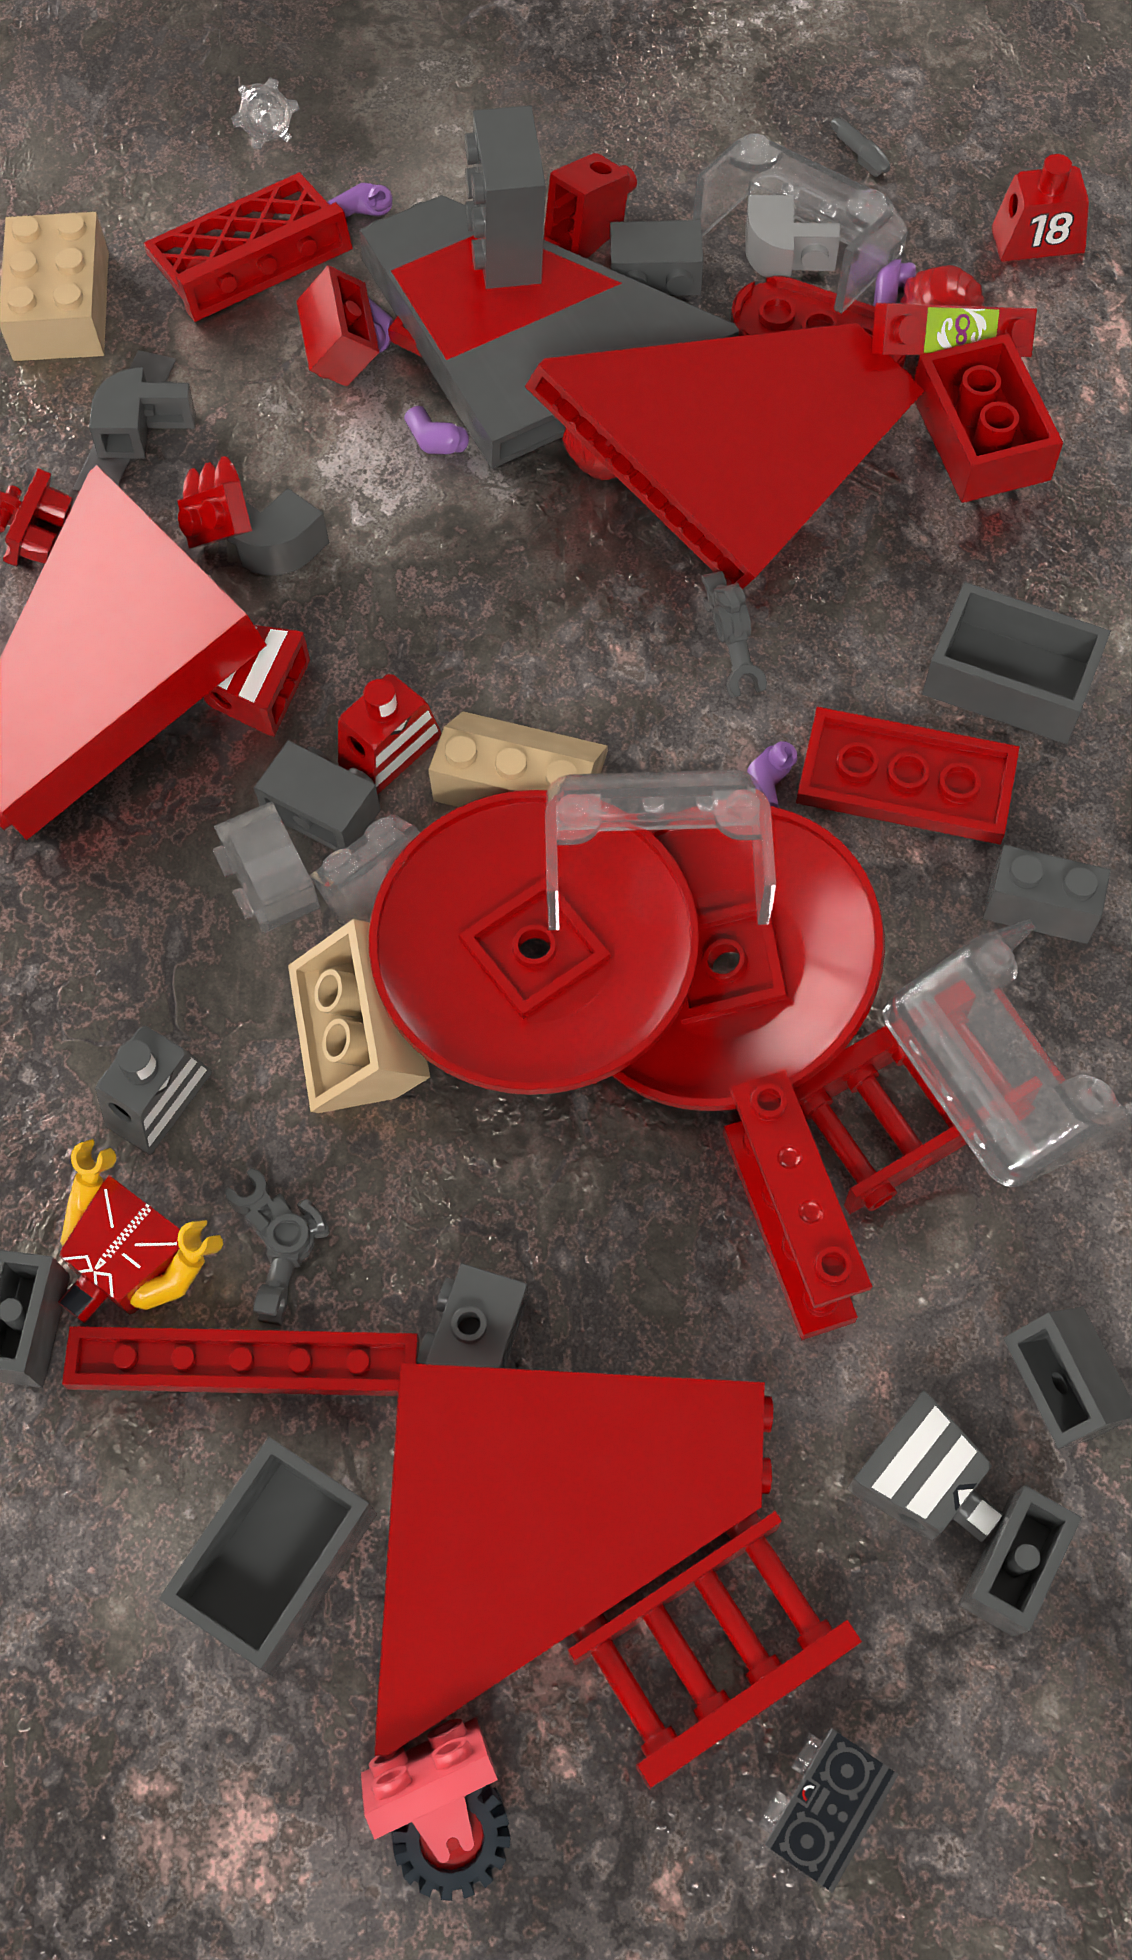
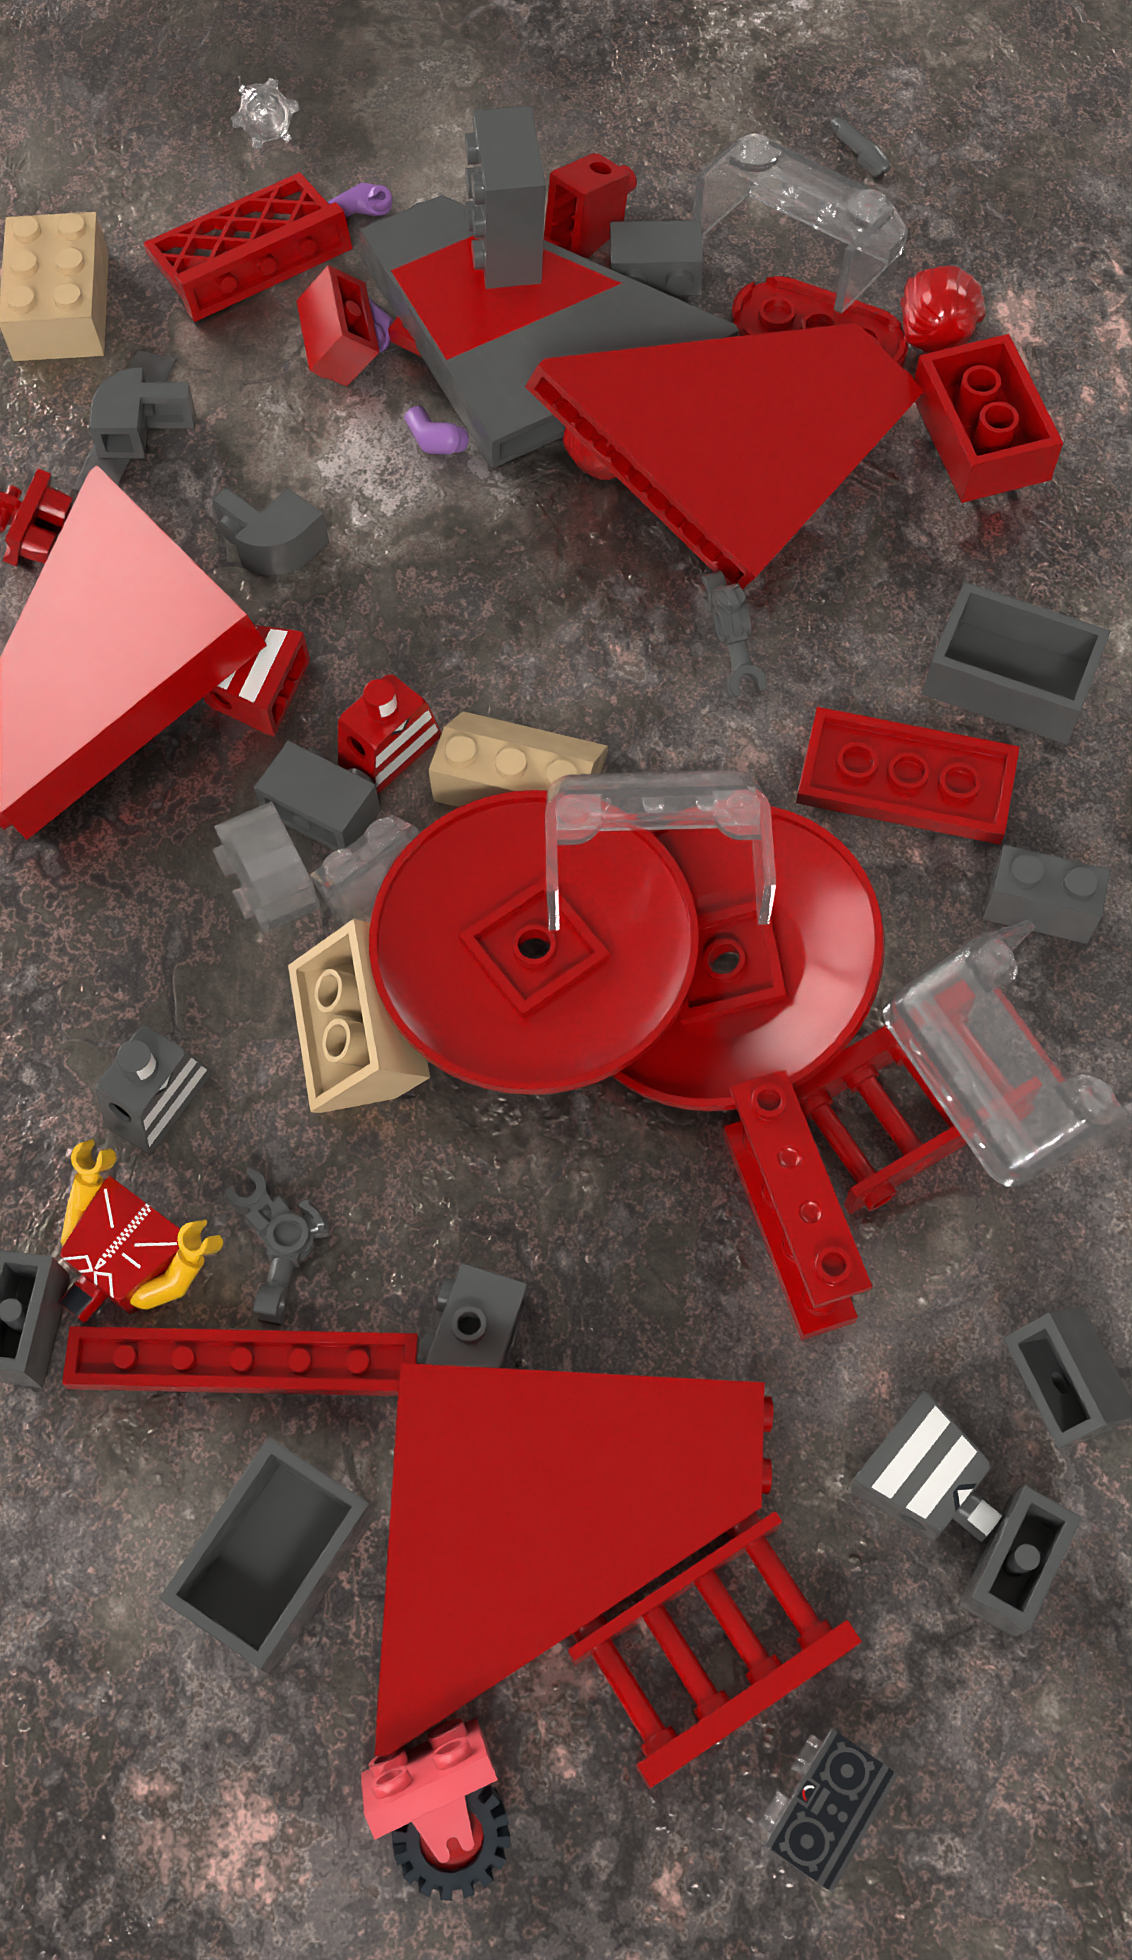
(212, 505): red plate -> none
(772, 767): medium lavender arm -> none
(779, 245): light grey brick -> none
(890, 278): medium lavender arm -> none
(931, 328): red plate -> none
(1043, 213): red torso -> none

